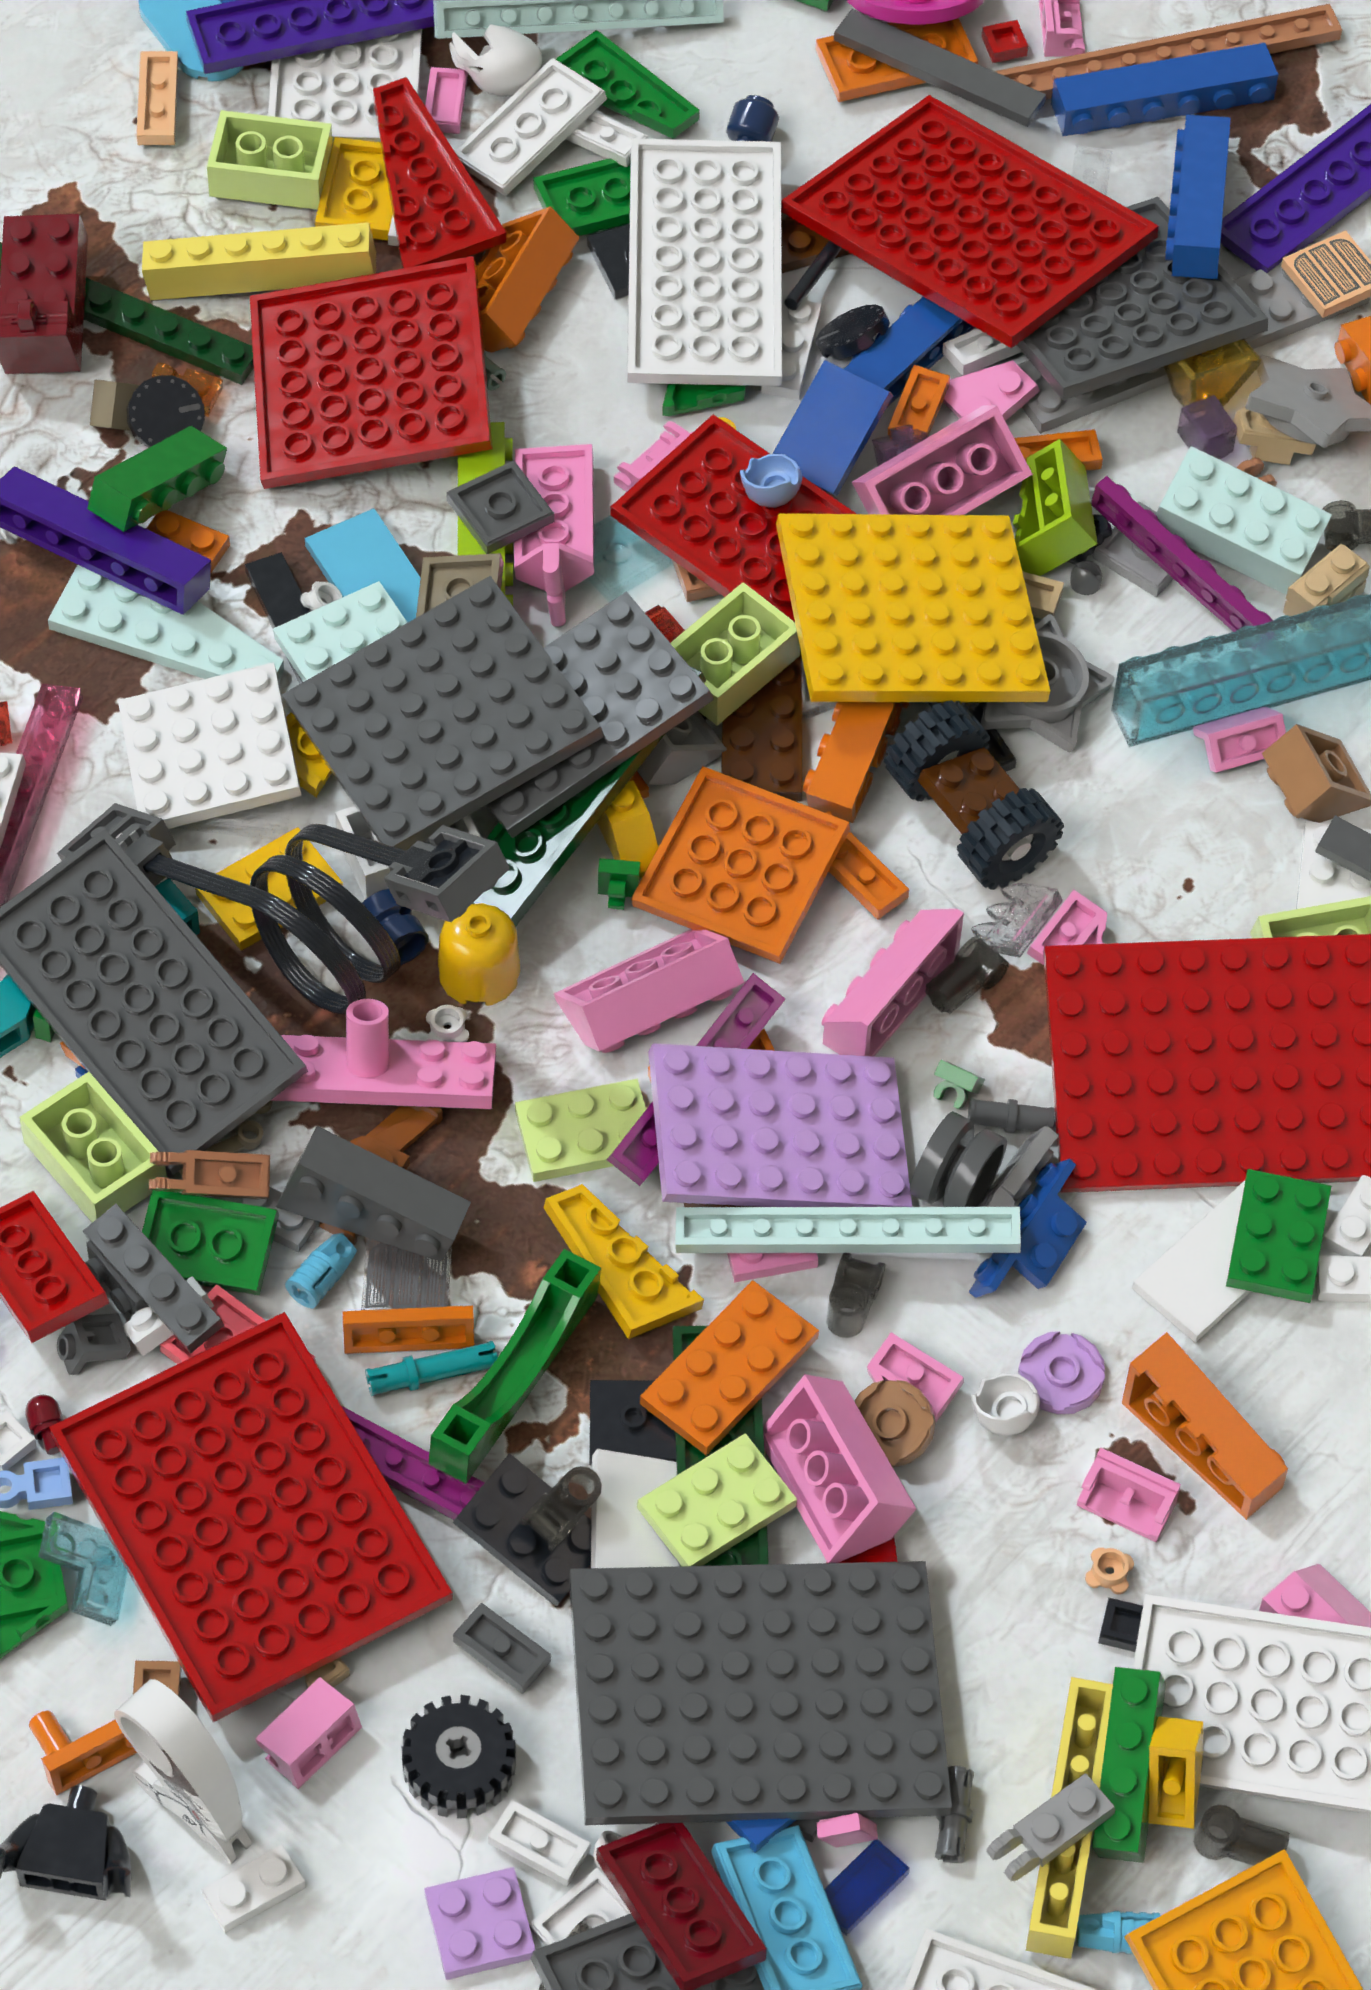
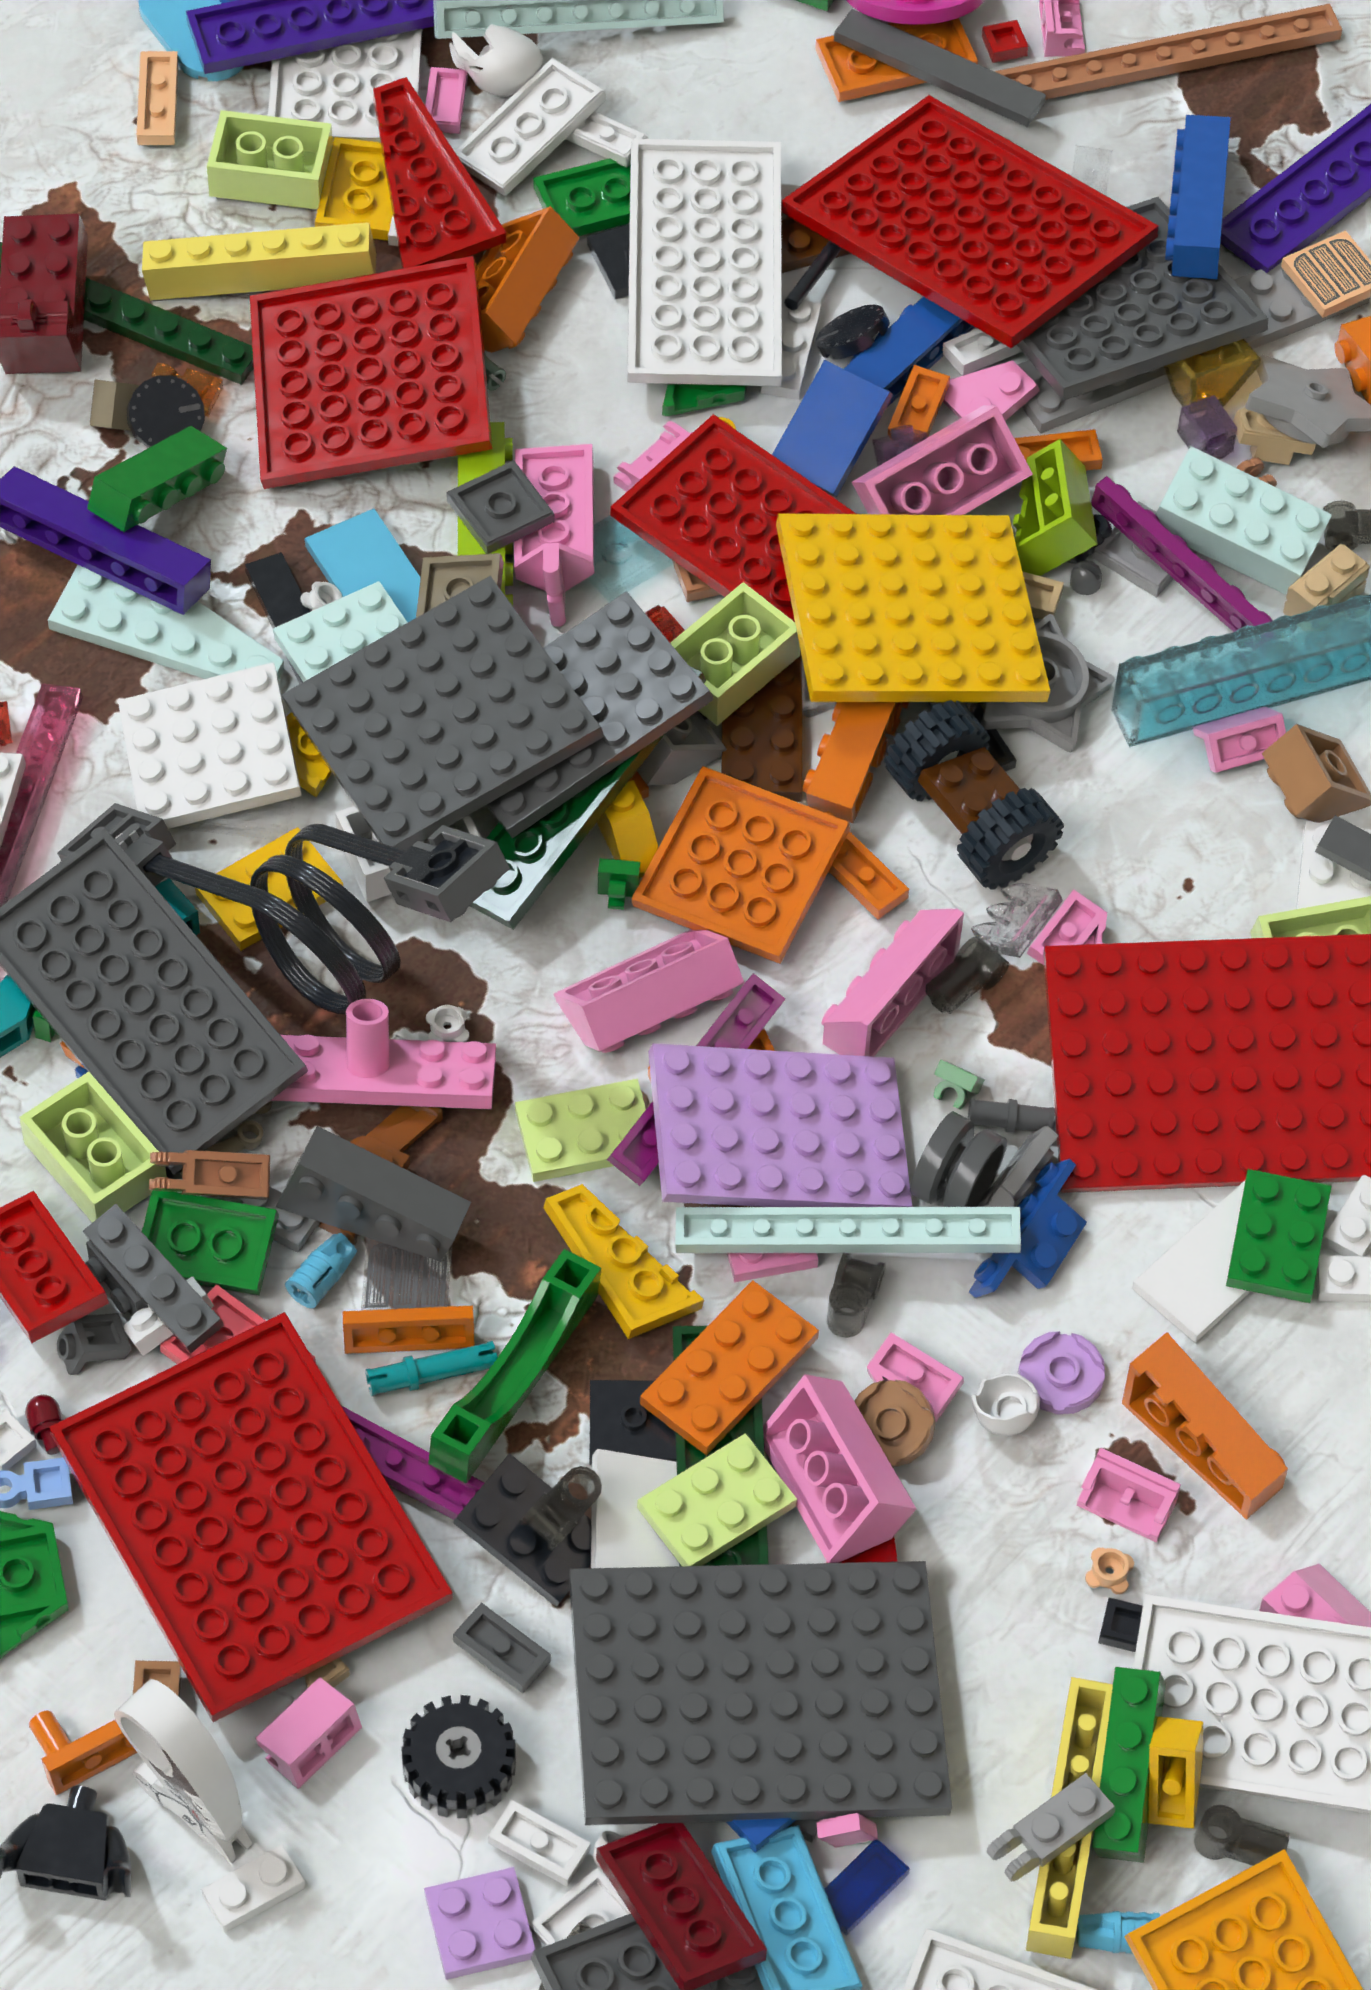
(98, 1565): clear light blue plate -> none
(191, 535): orange plate -> none
(399, 923): dark blue wheel -> none
(479, 955): yellow cylinder -> none
(630, 86): green wing -> none
(752, 120): dark blue head -> none
(771, 480): light blue hair -> none
(954, 1826): dark grey pin -> none
(1164, 89): blue brick -> none

